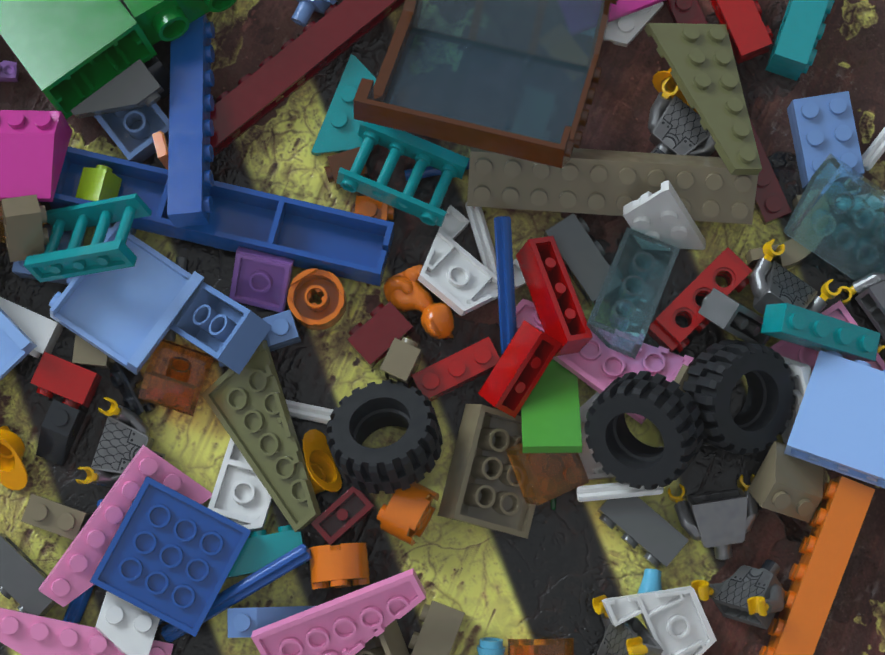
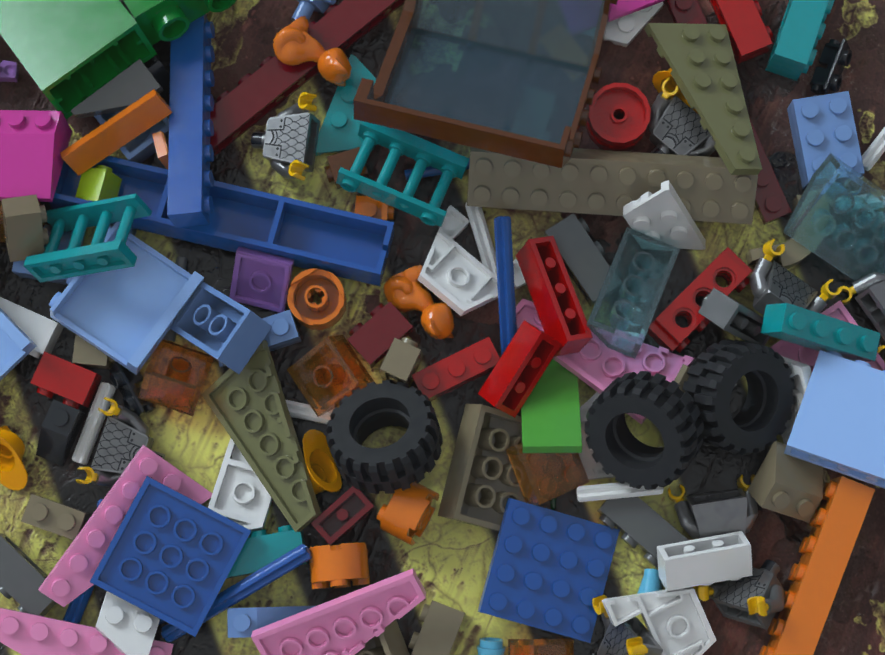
(93, 424): none -> white axle
(116, 132): none -> orange tile
(291, 139): none -> torso
(295, 46): none -> orange animal
(329, 374): none -> clear orange slope
(548, 570): none -> blue plate
(633, 116): none -> red wheel
(704, 561): none -> white brick
(836, 58): none -> black hinge

